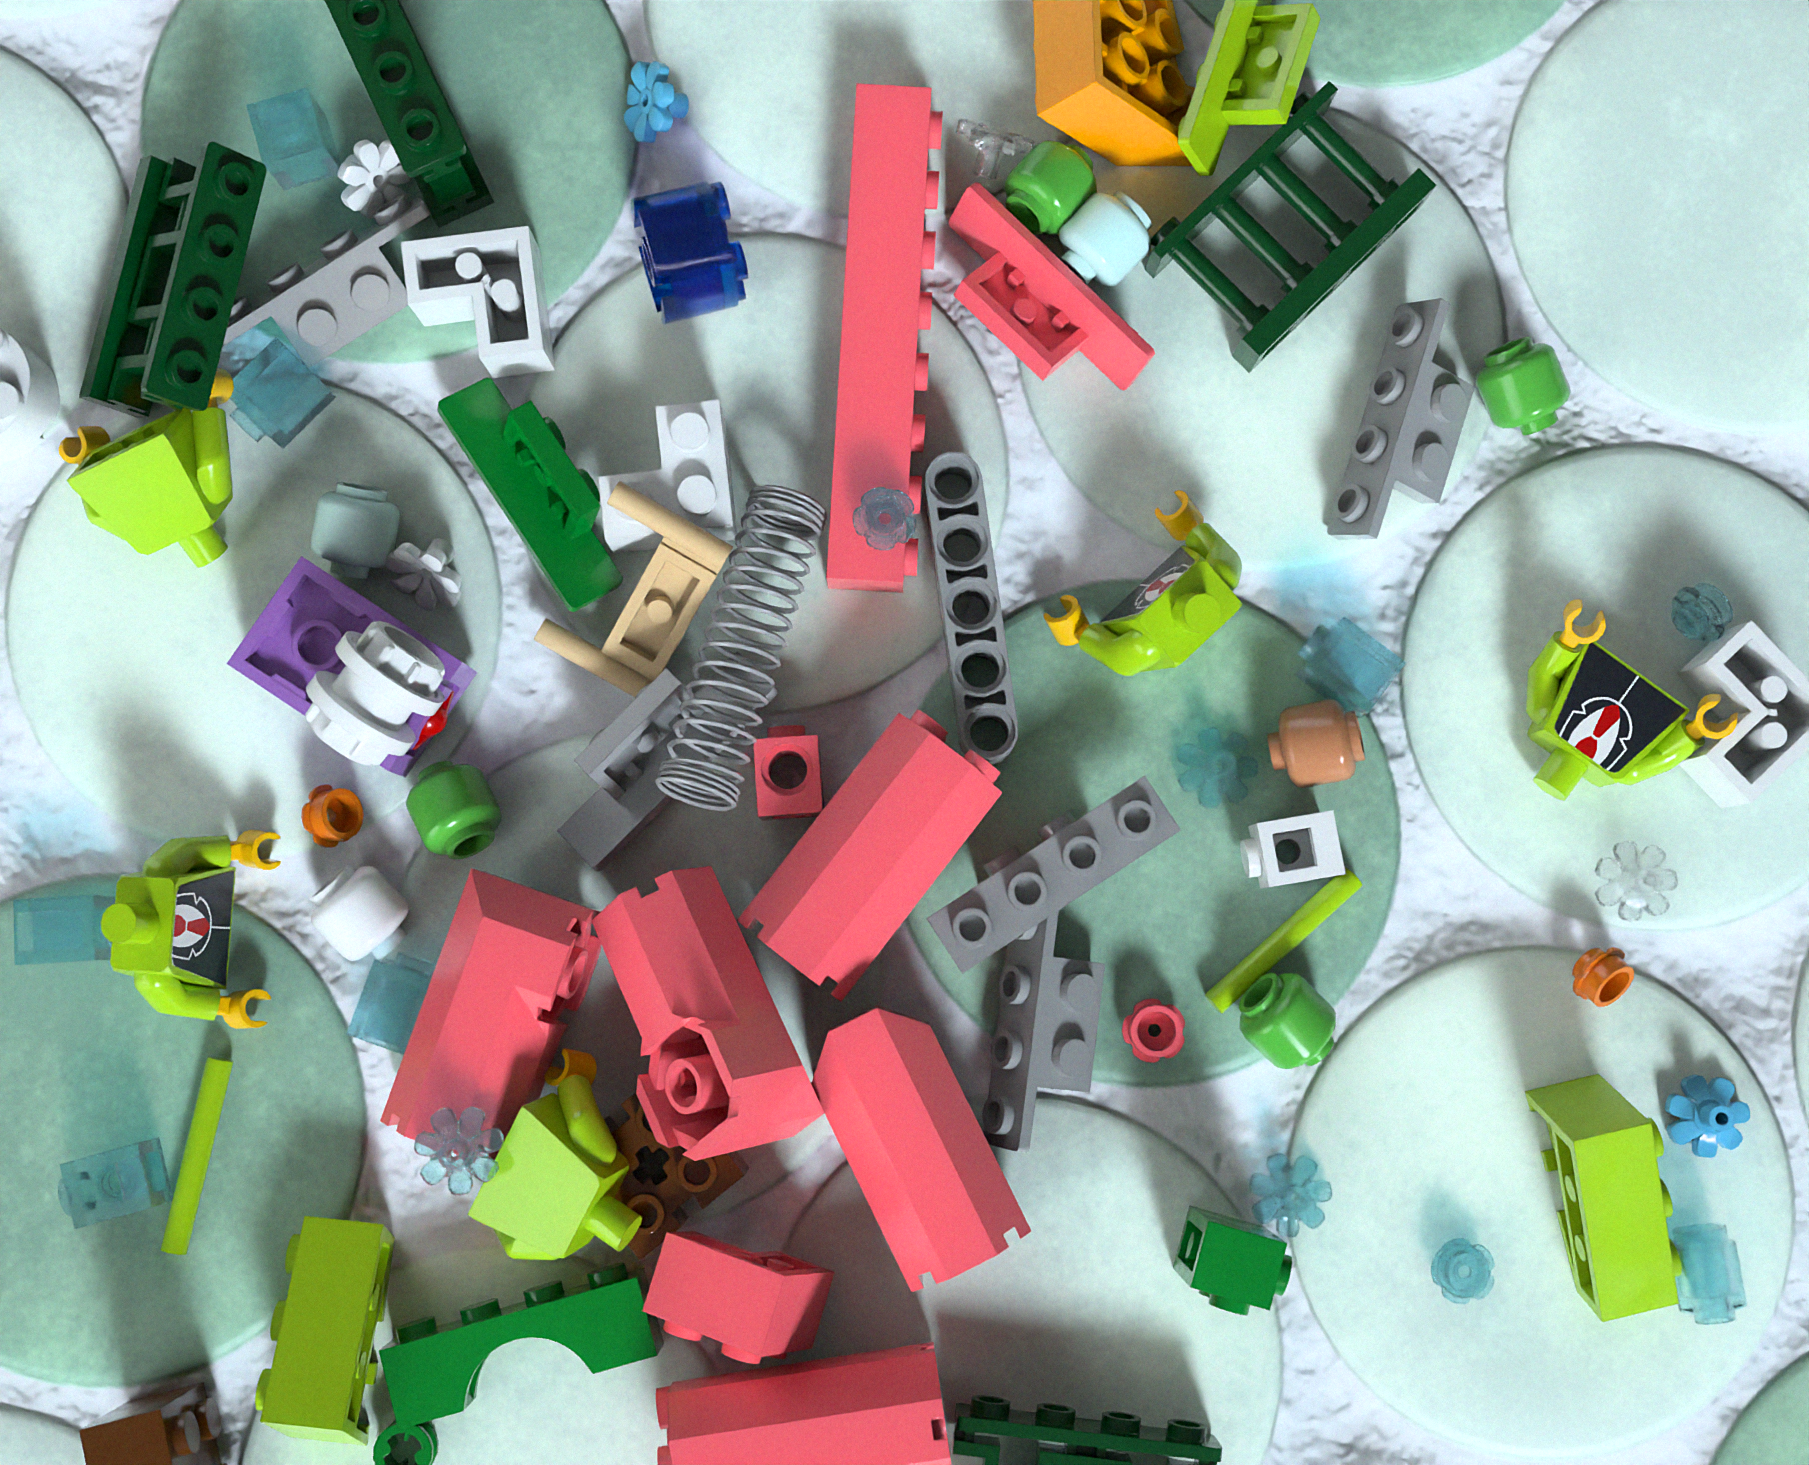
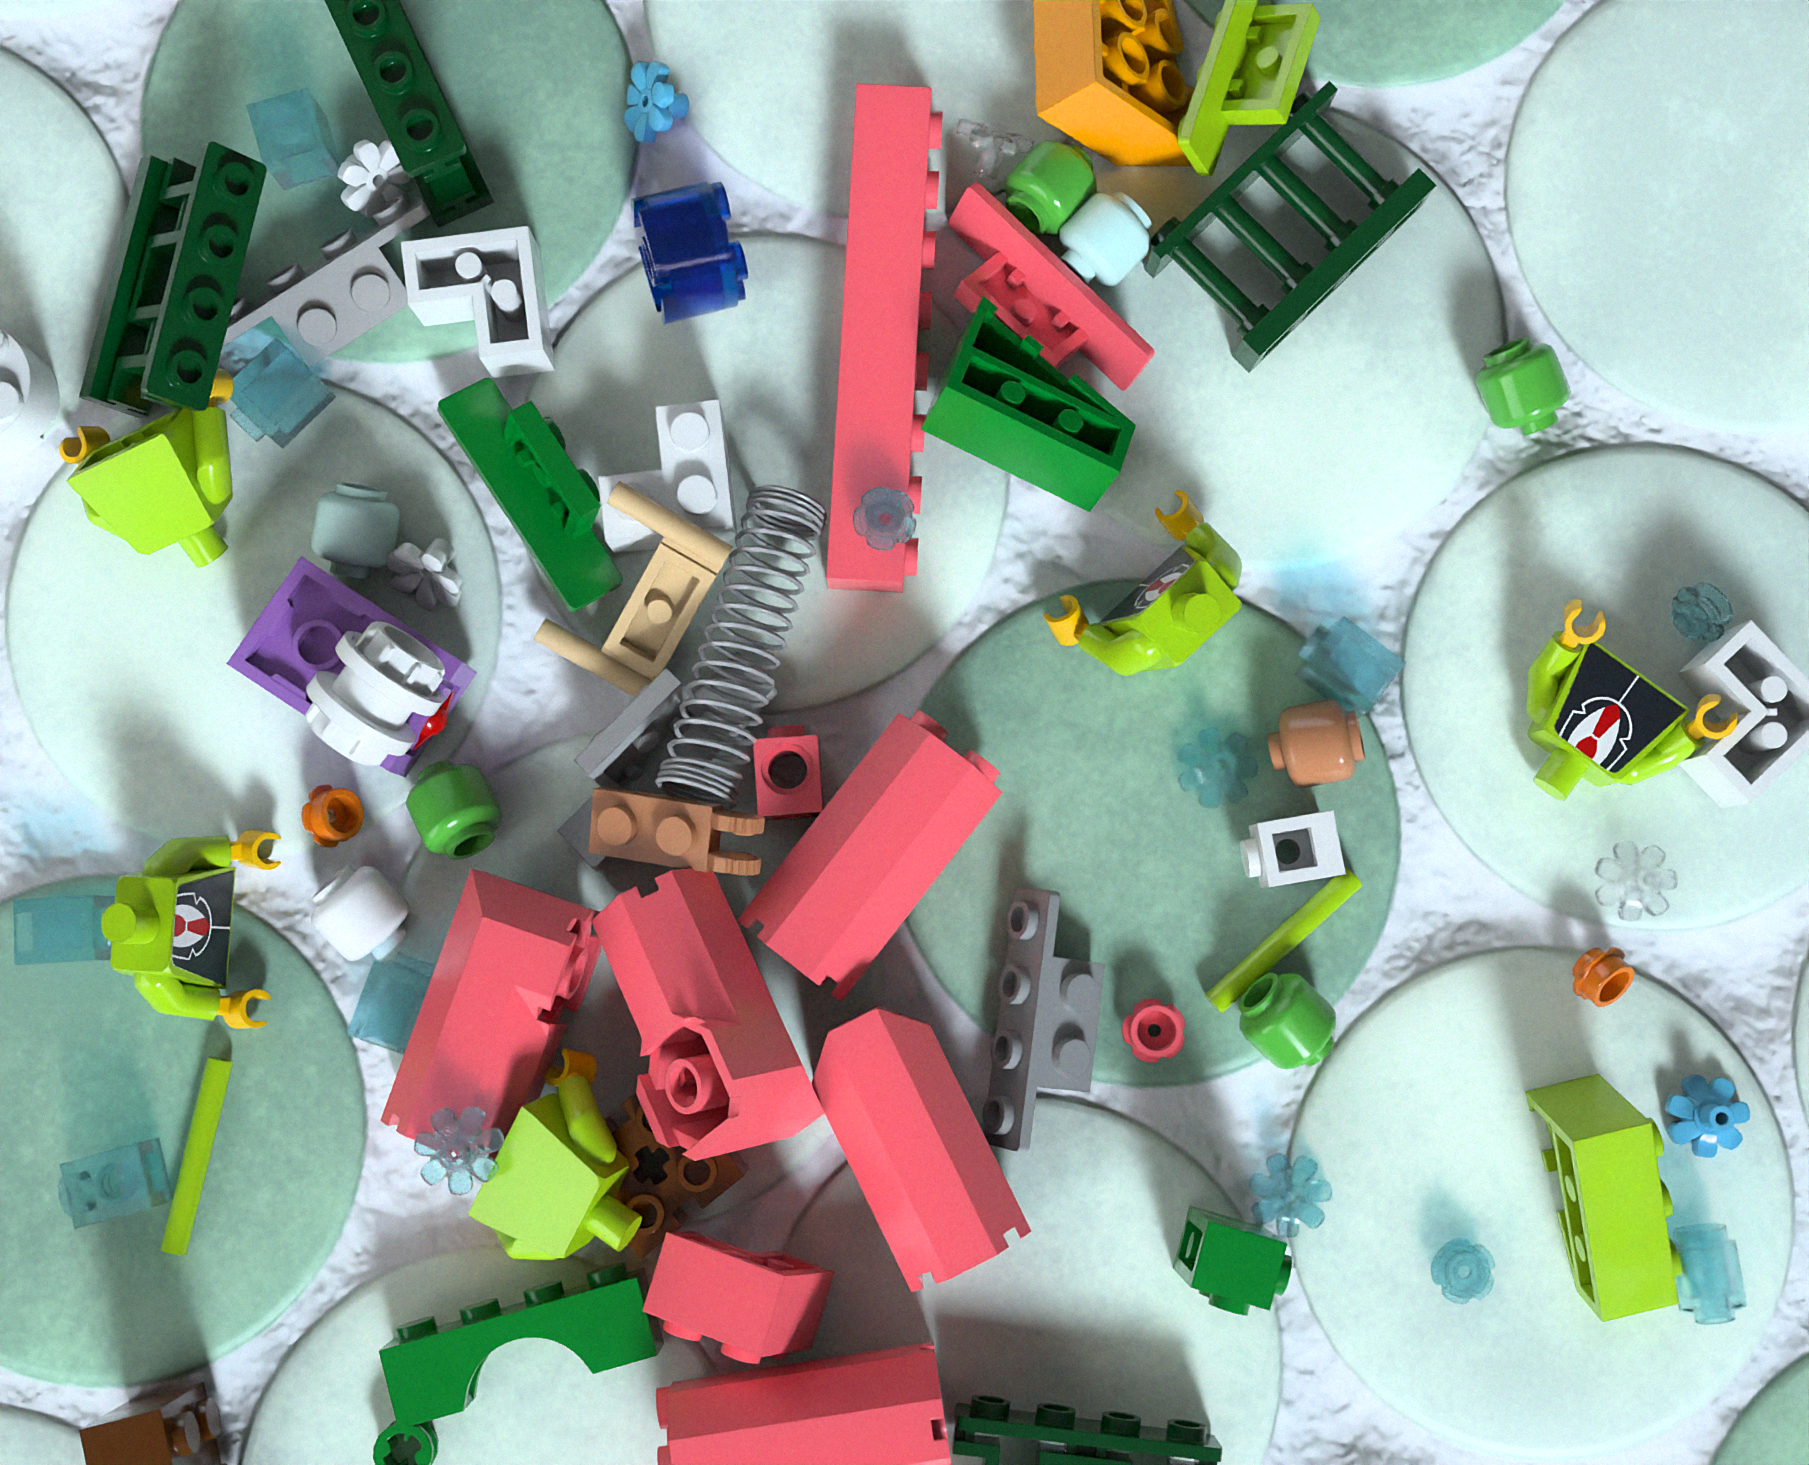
(327, 1330): lime wedge -> none
(670, 831): none -> nougat hinge
(970, 578): light grey beam -> none
(1026, 415): none -> green wedge
(1053, 874): light grey bracket -> none
(1406, 425): light grey bracket -> none

